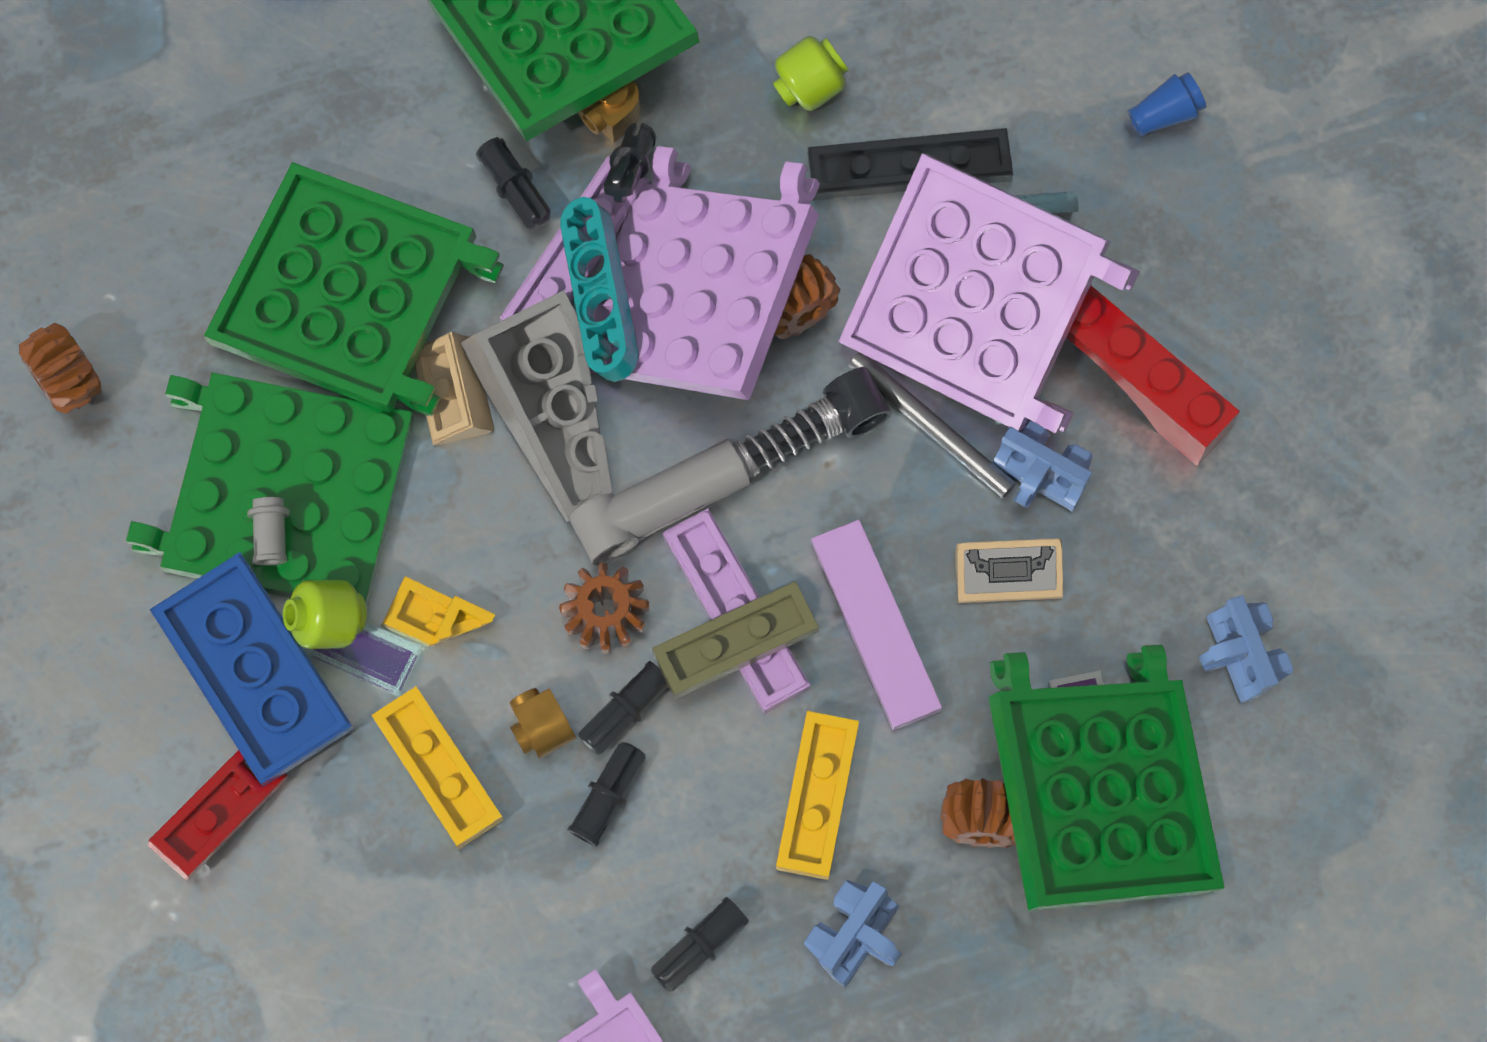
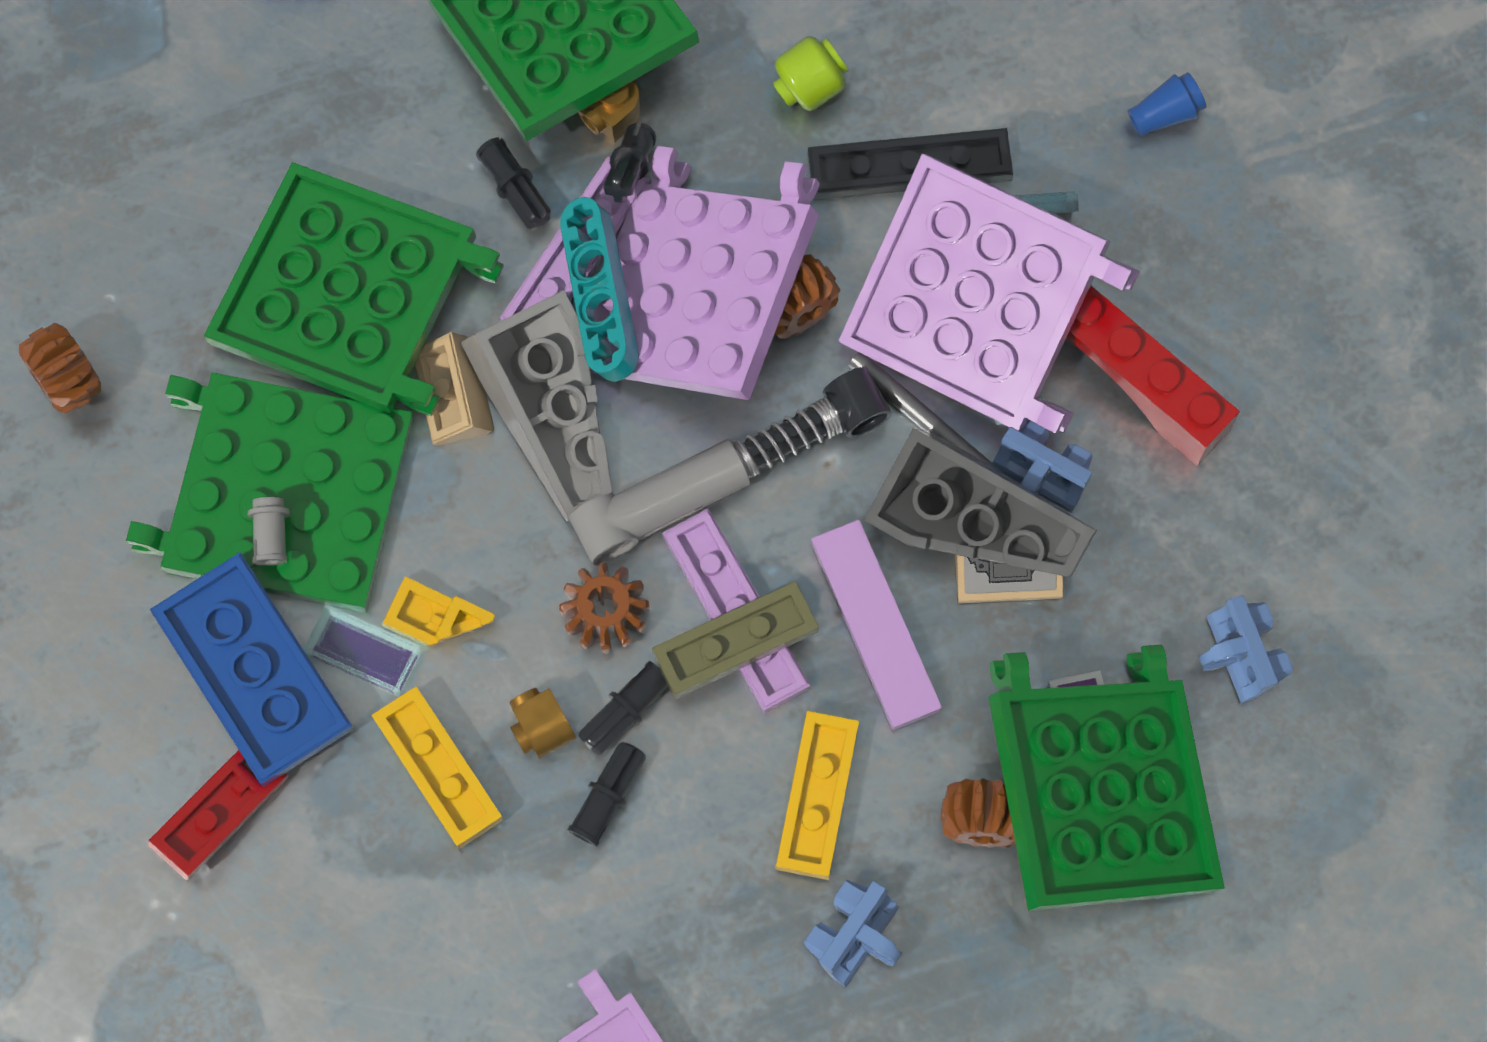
(325, 614): lime head -> none
(698, 945): black axle -> none
(967, 508): none -> dark grey wedge

